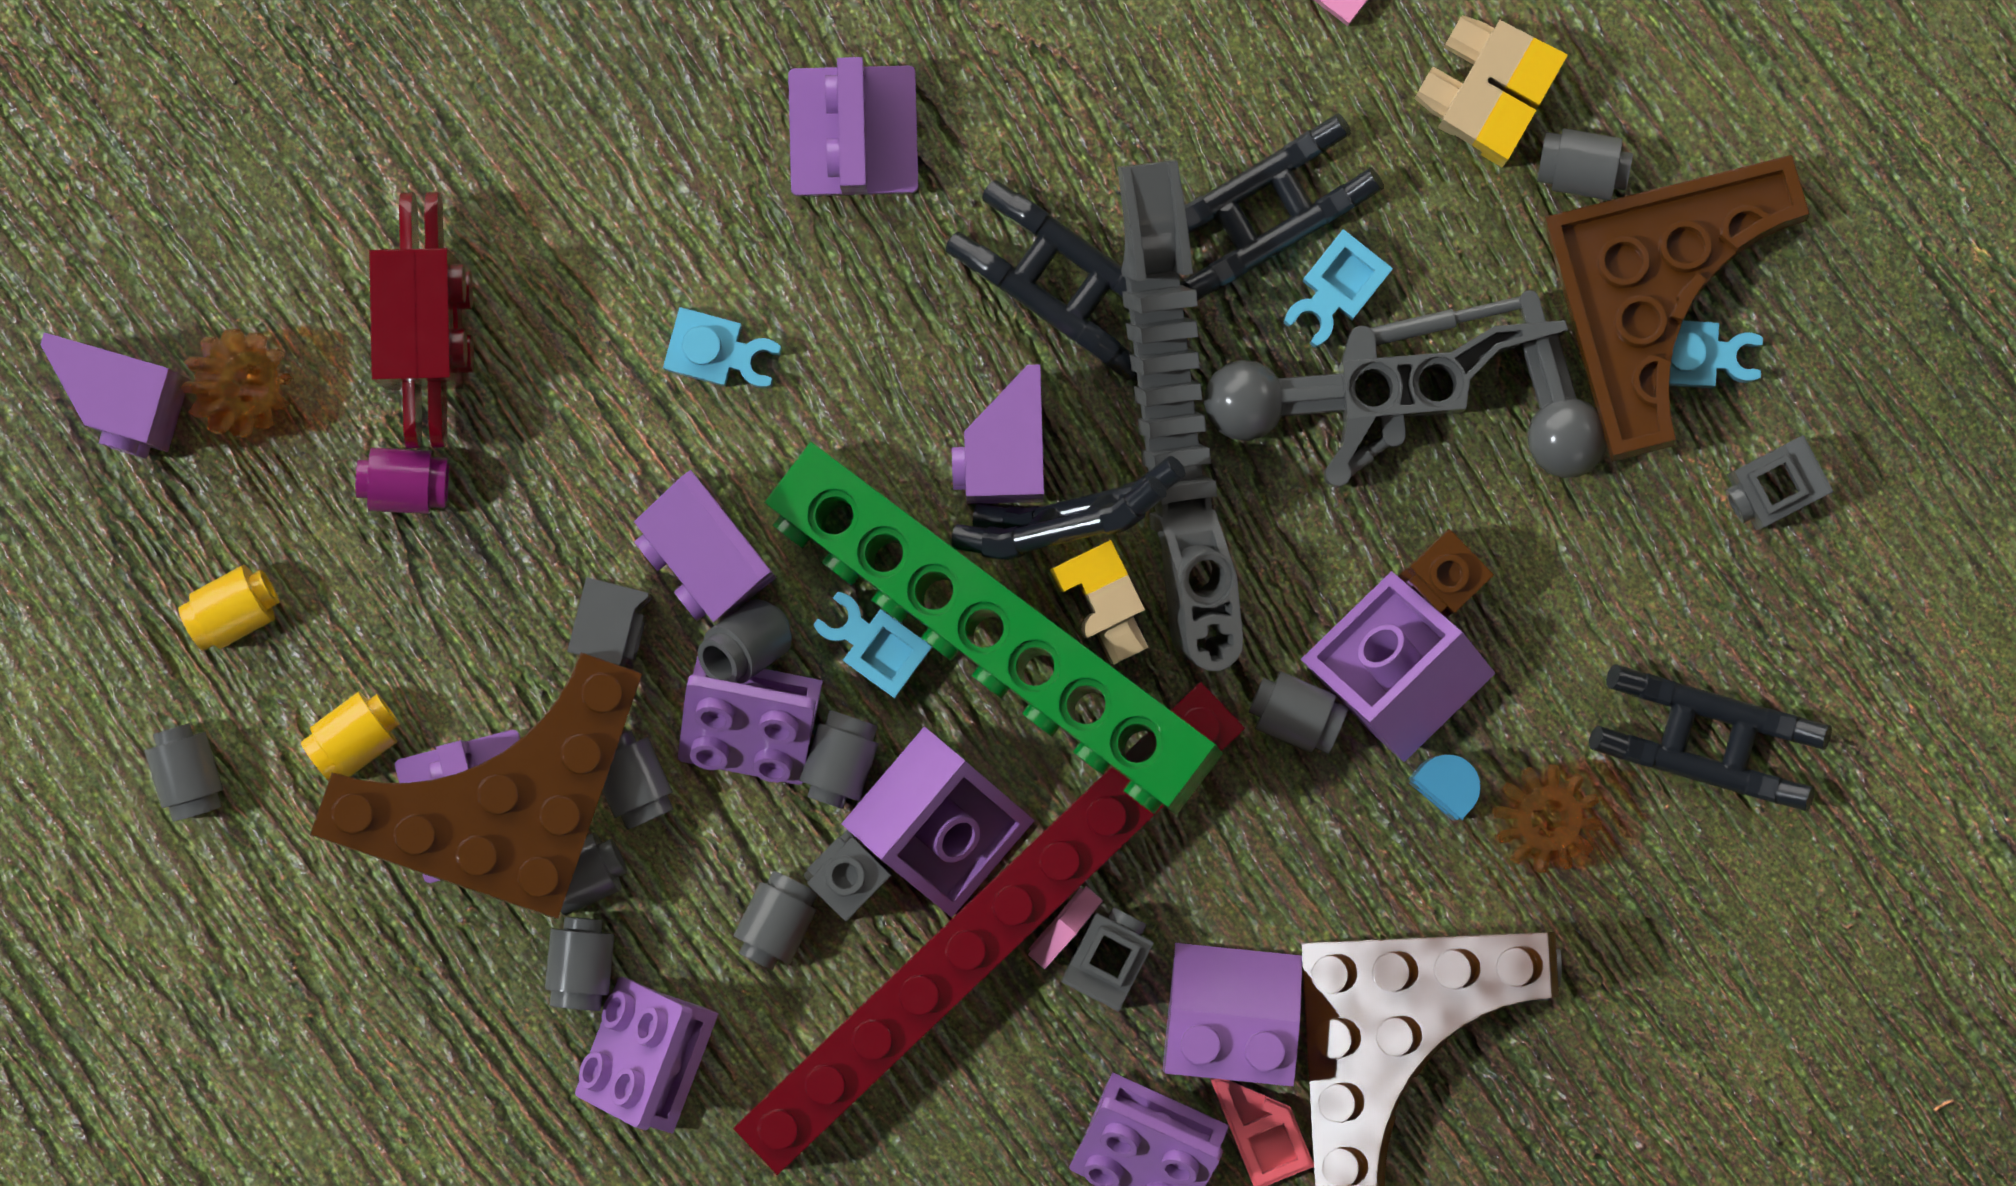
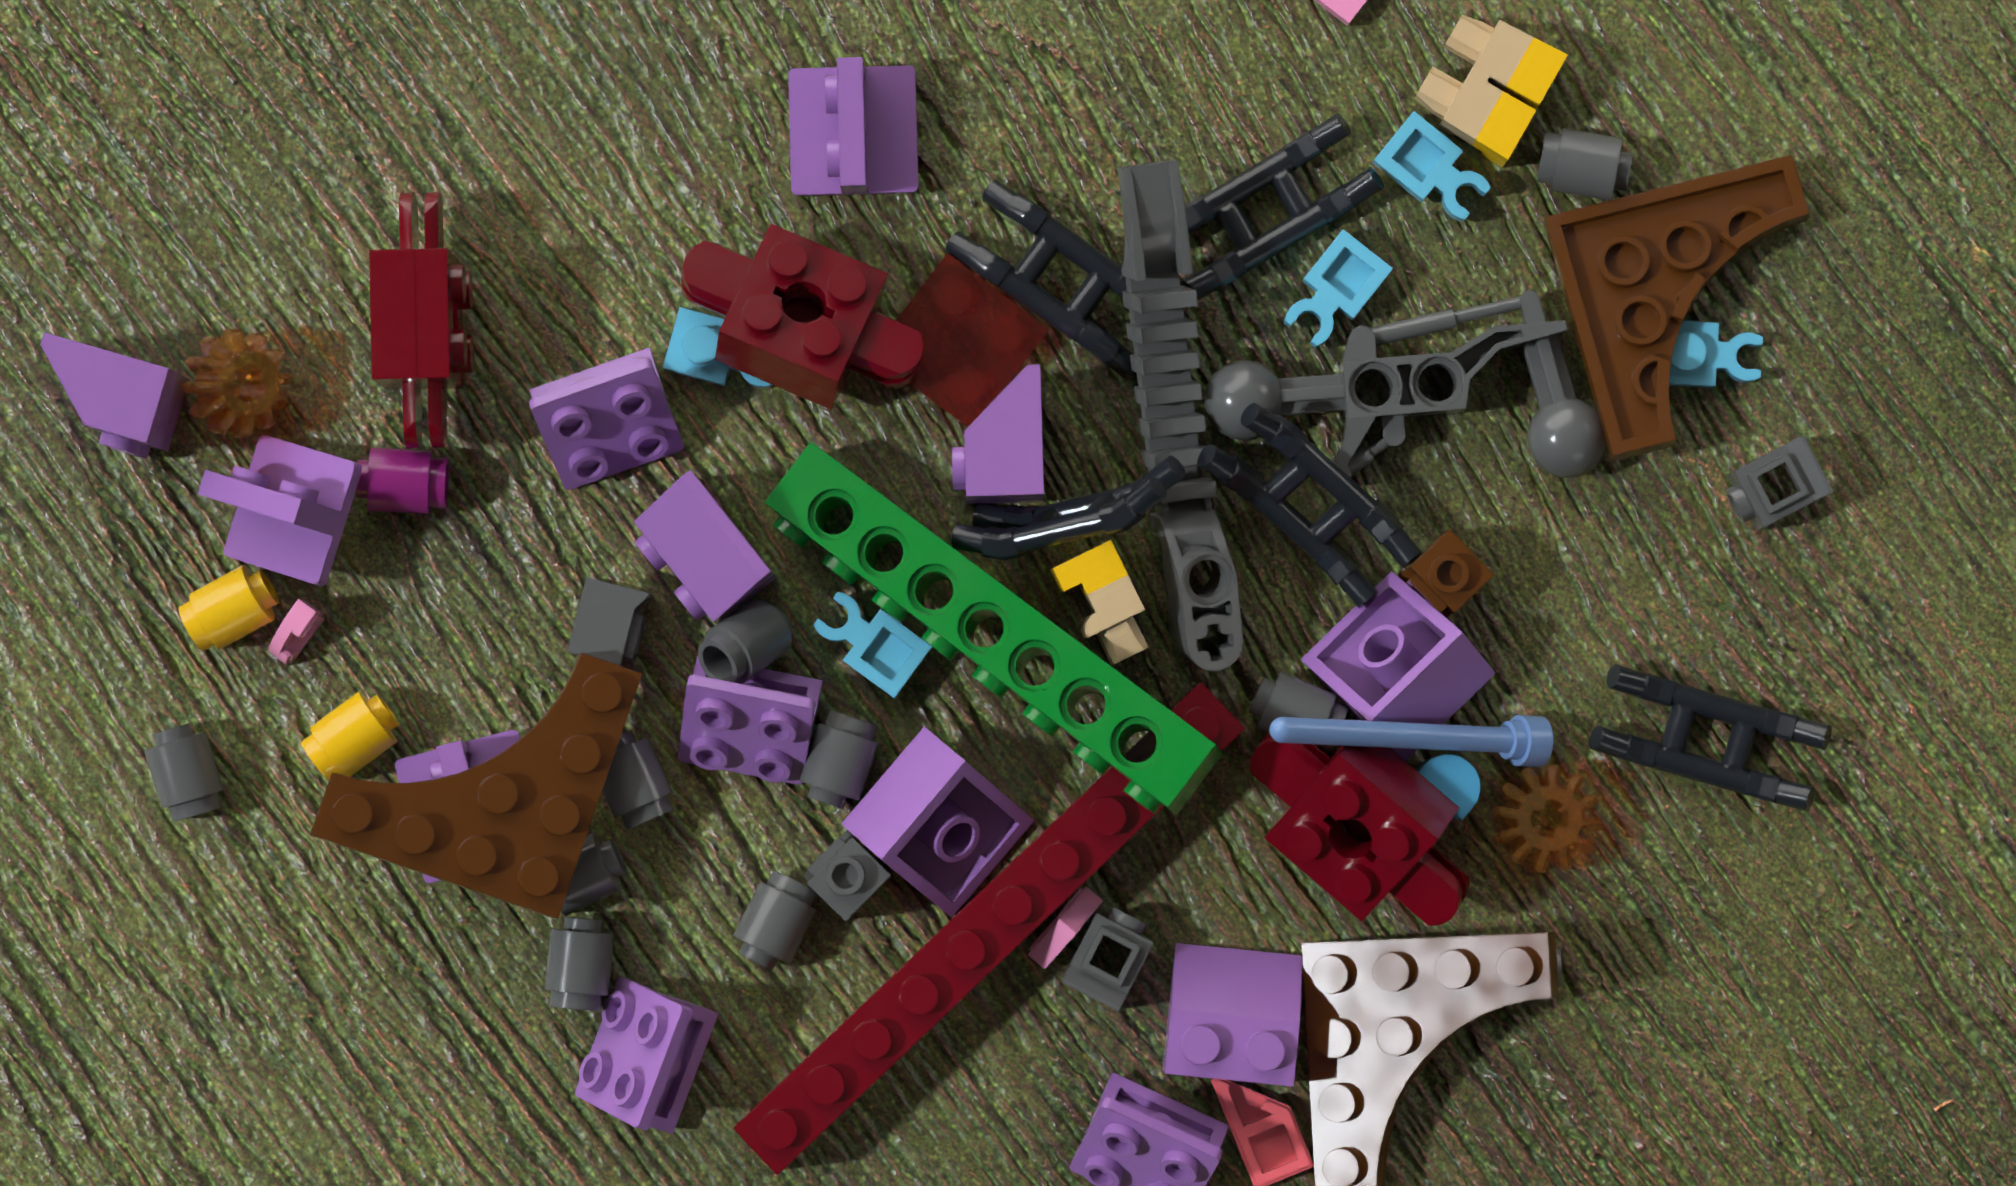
(287, 508): none -> medium lavender bracket
(295, 631): none -> bright pink tile
(606, 419): none -> medium lavender bracket
(791, 338): none -> dark red brick
(970, 340): none -> clear red plate
(1319, 536): none -> black piece
(1378, 802): none -> dark red brick
(1422, 160): none -> medium azure plate
(1522, 740): none -> medium blue piece

